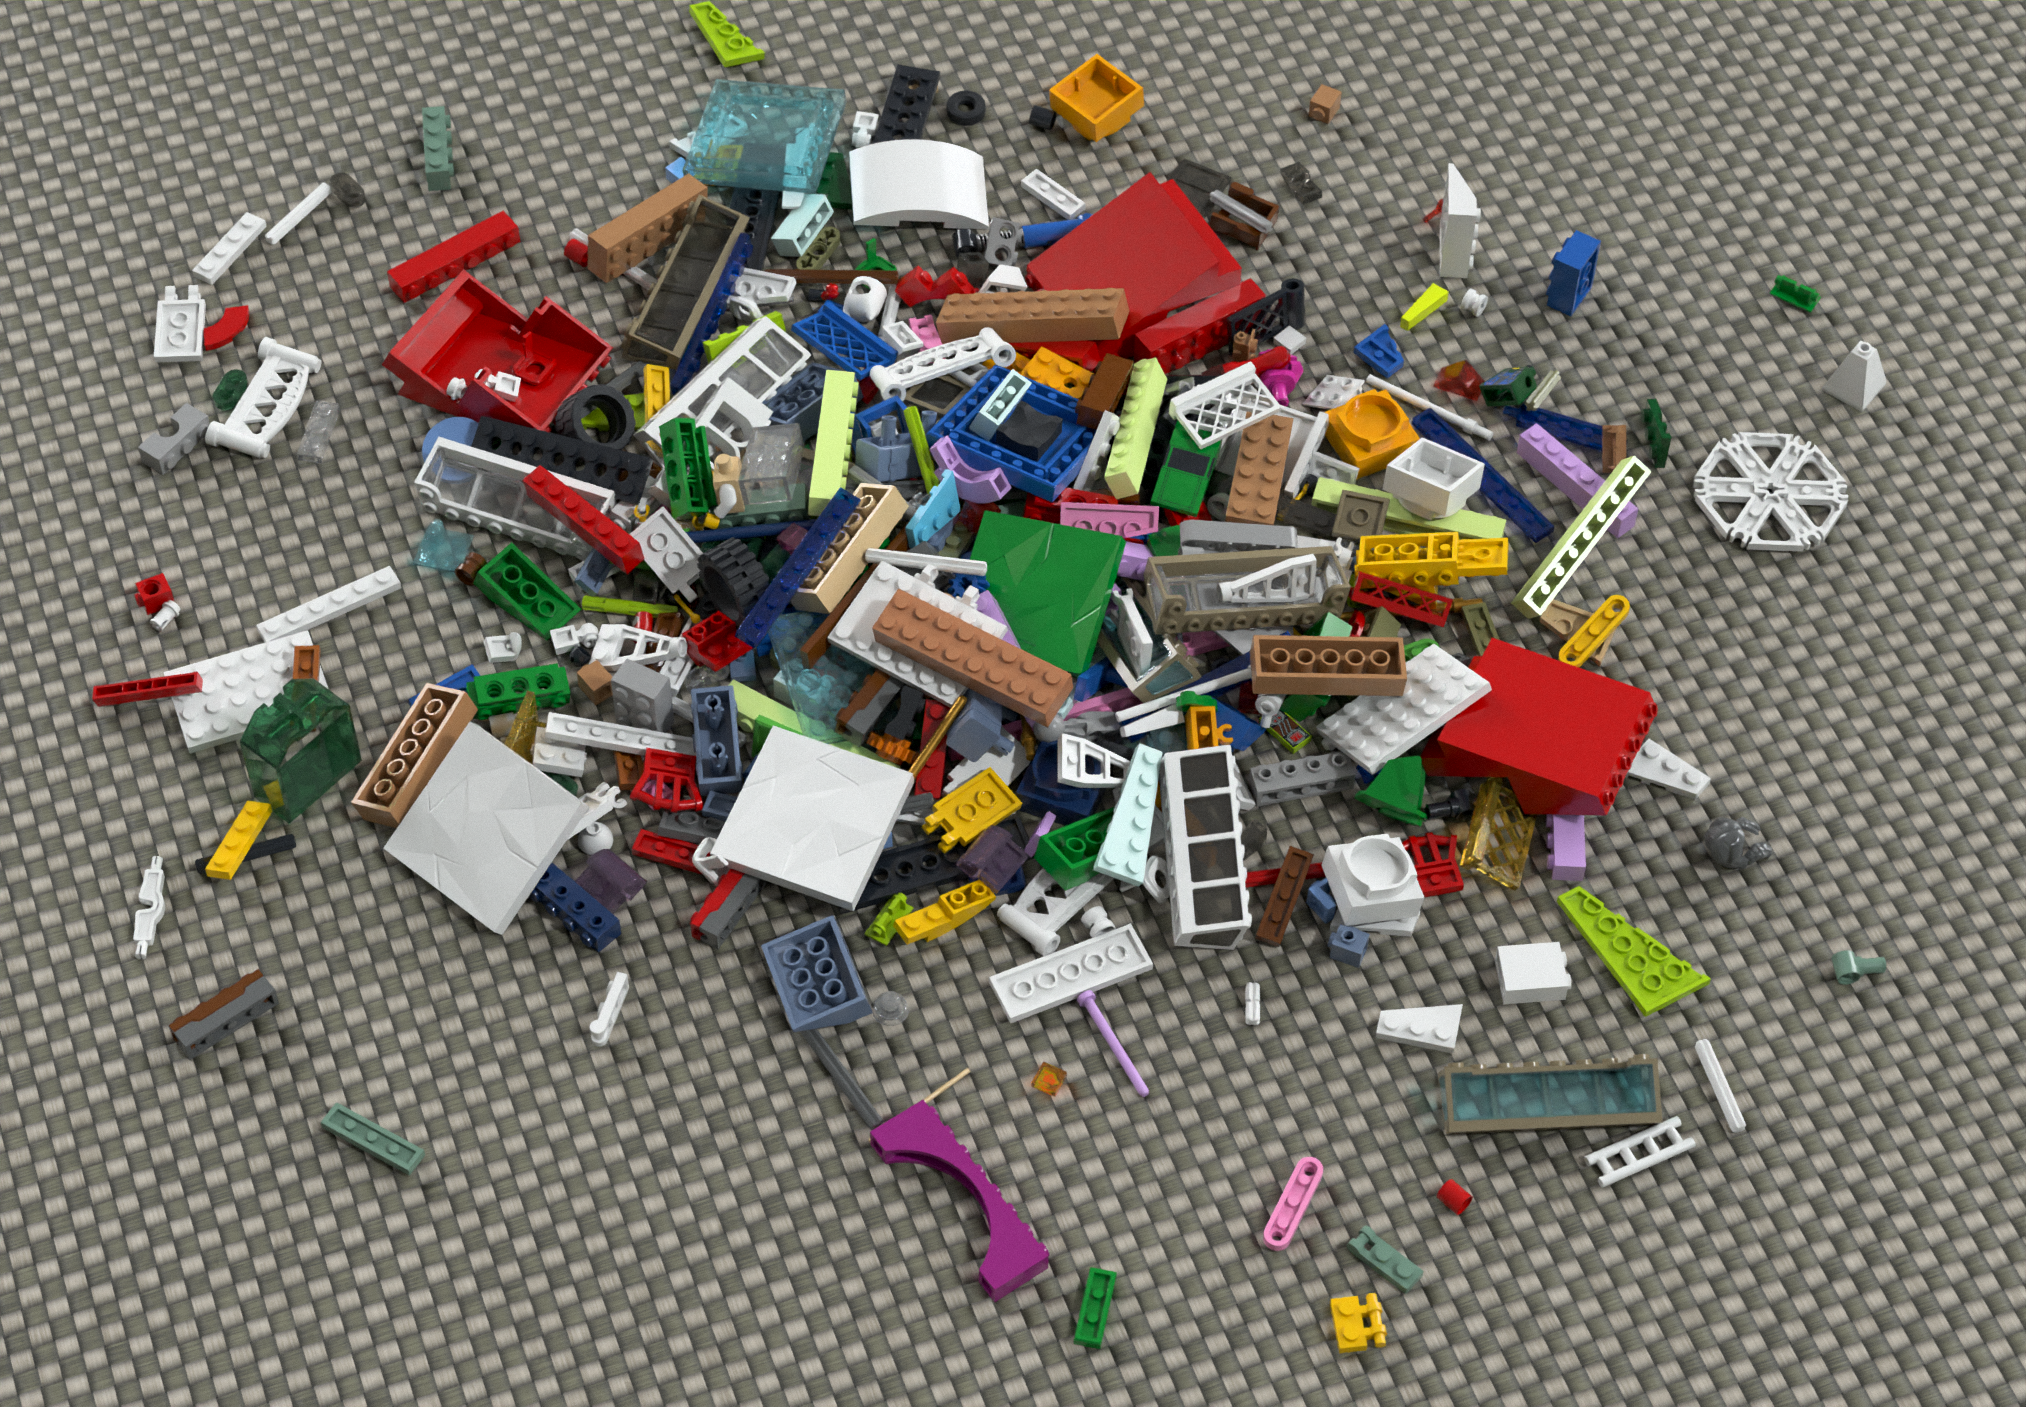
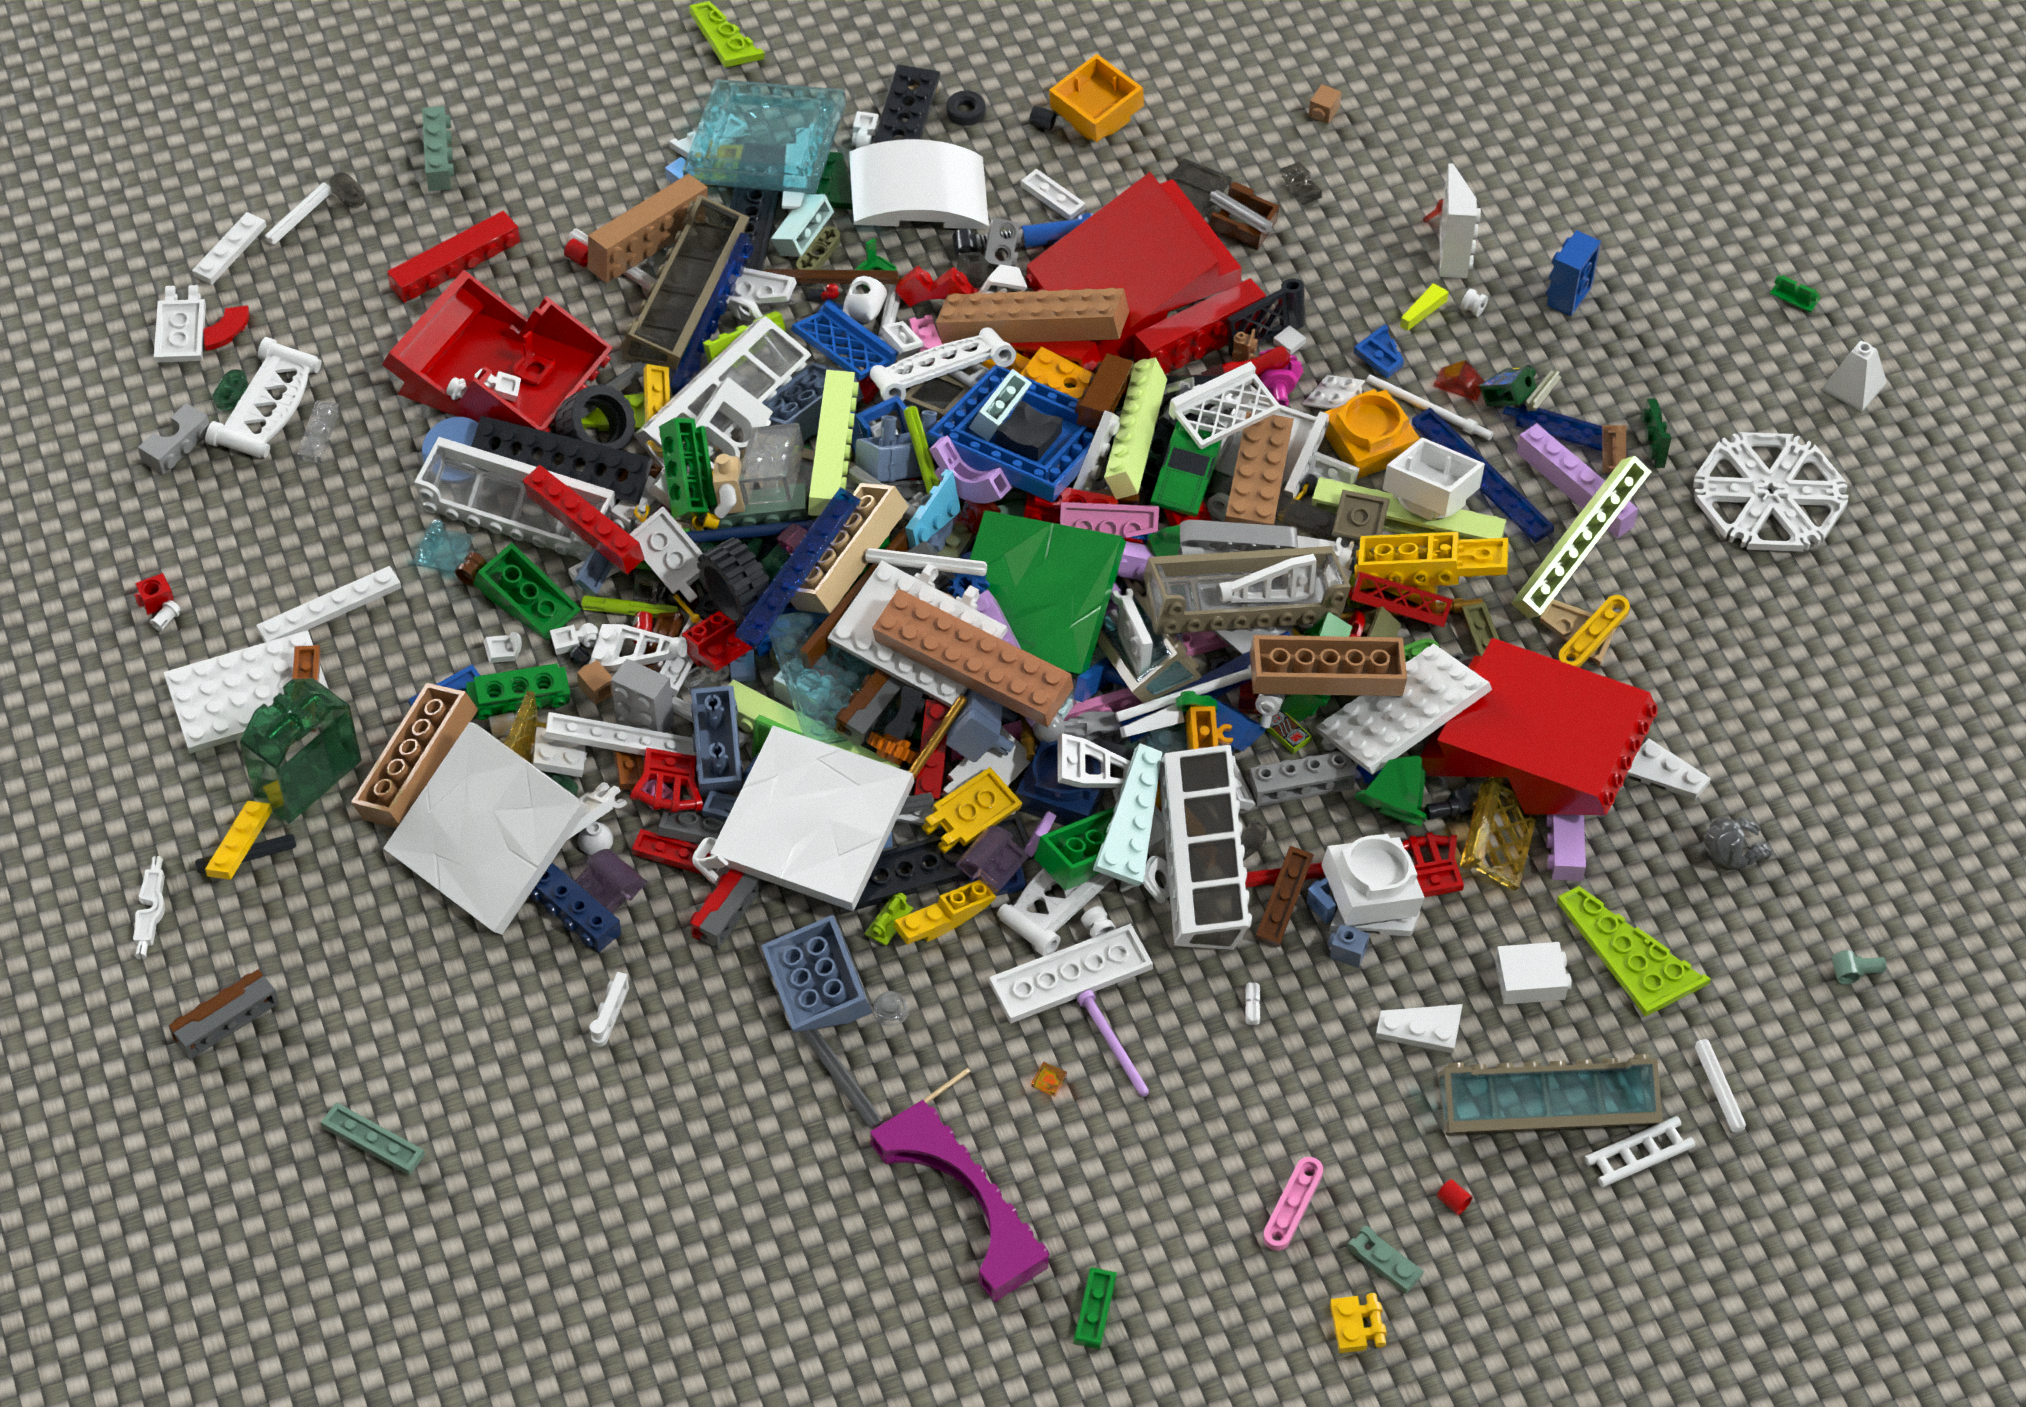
(147, 689): red piece -> none

